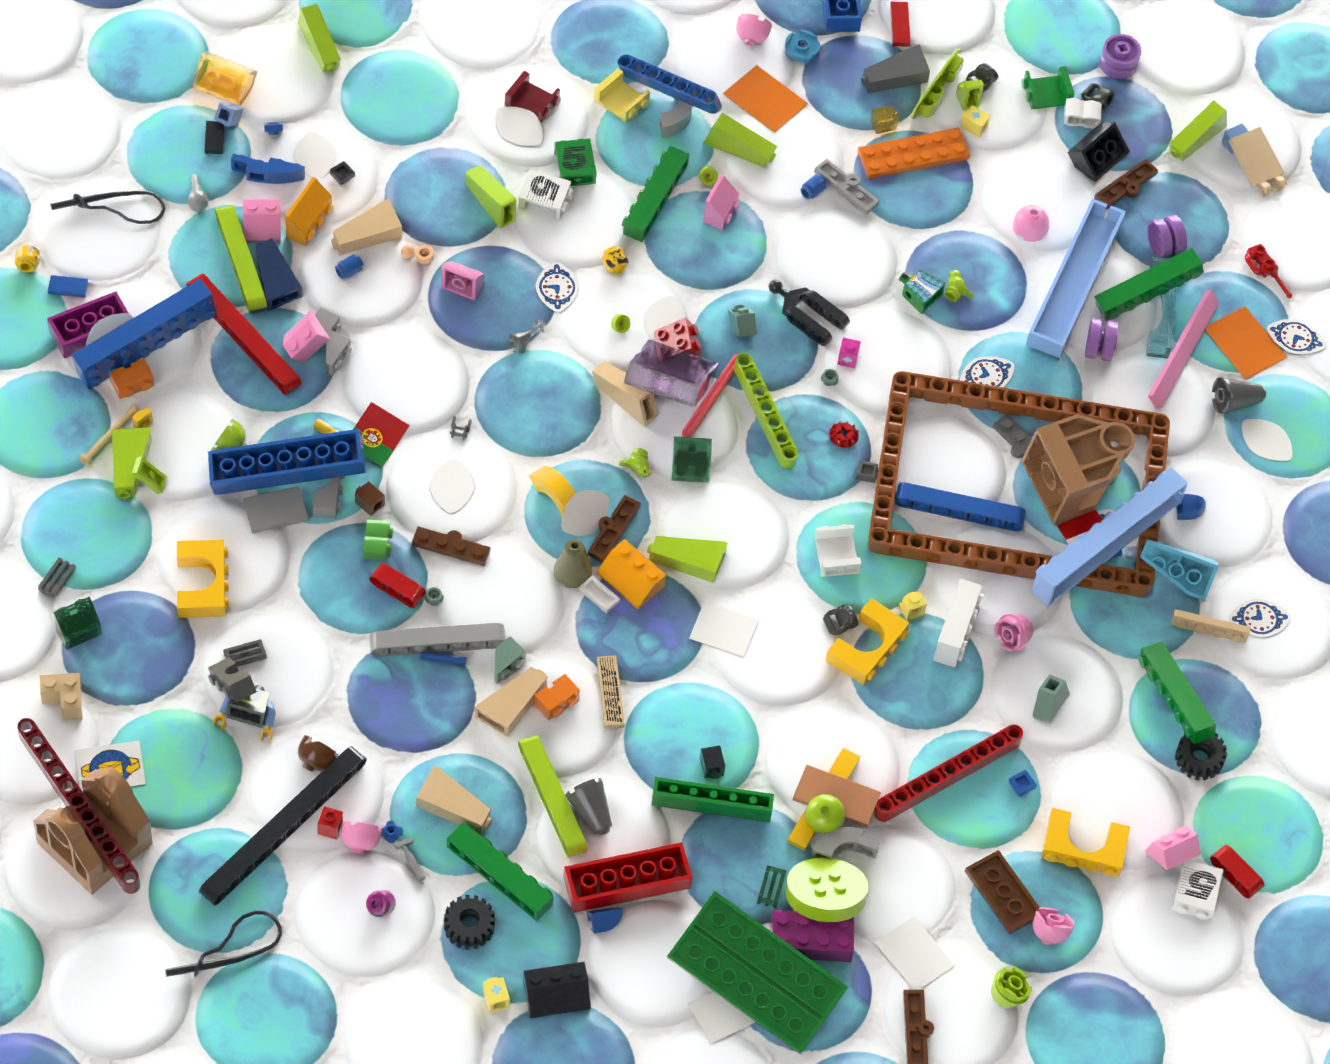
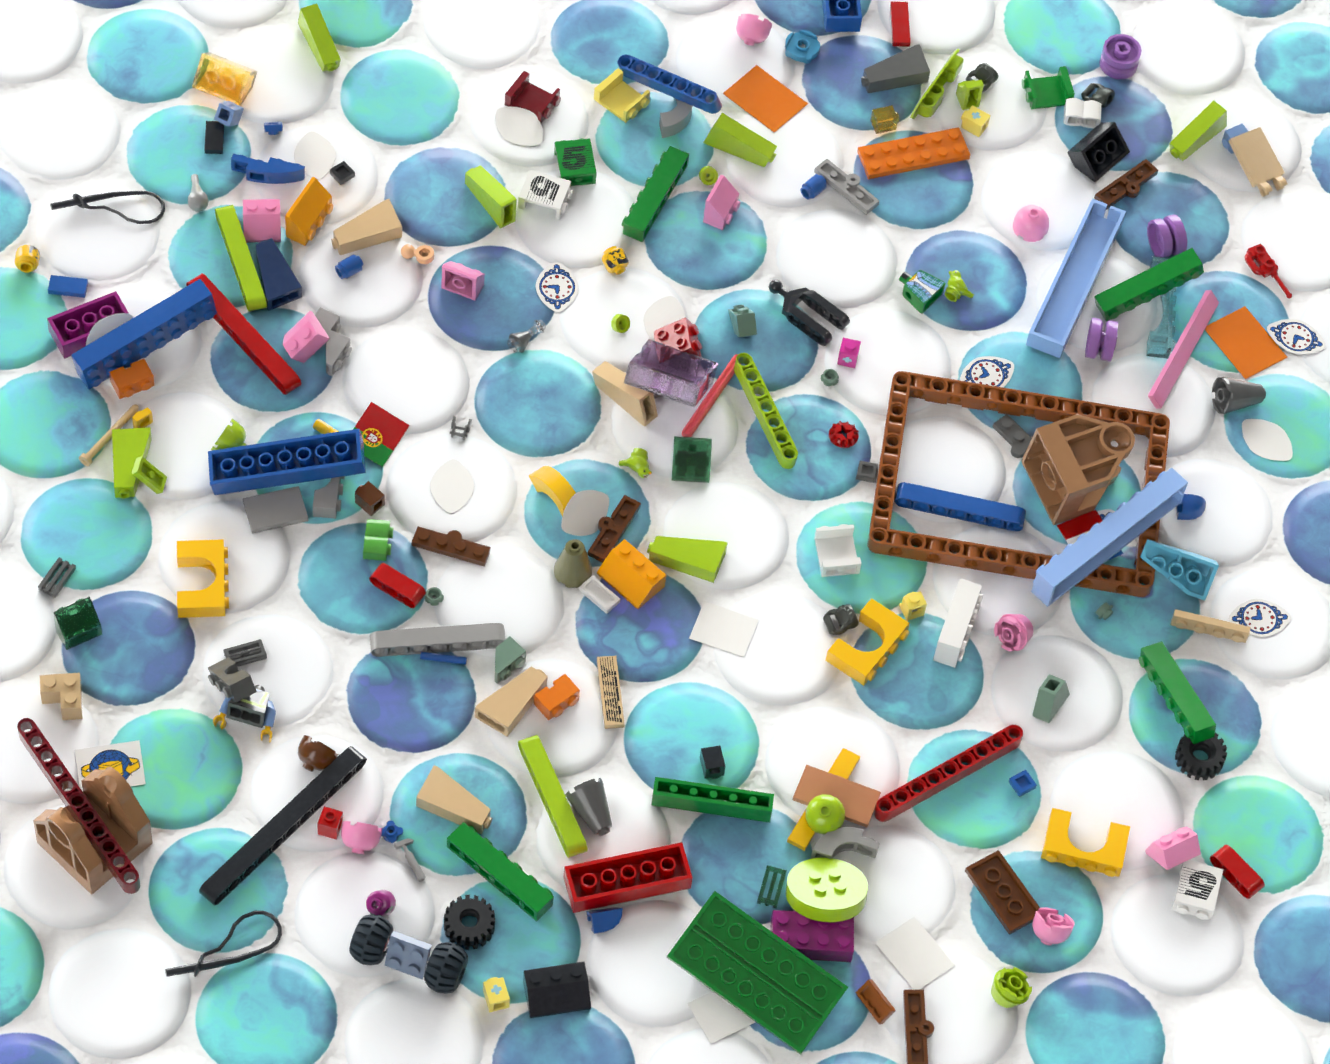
(376, 937): none -> black plate
(875, 1001): none -> dark orange plate
(1104, 611): none -> sand green plate

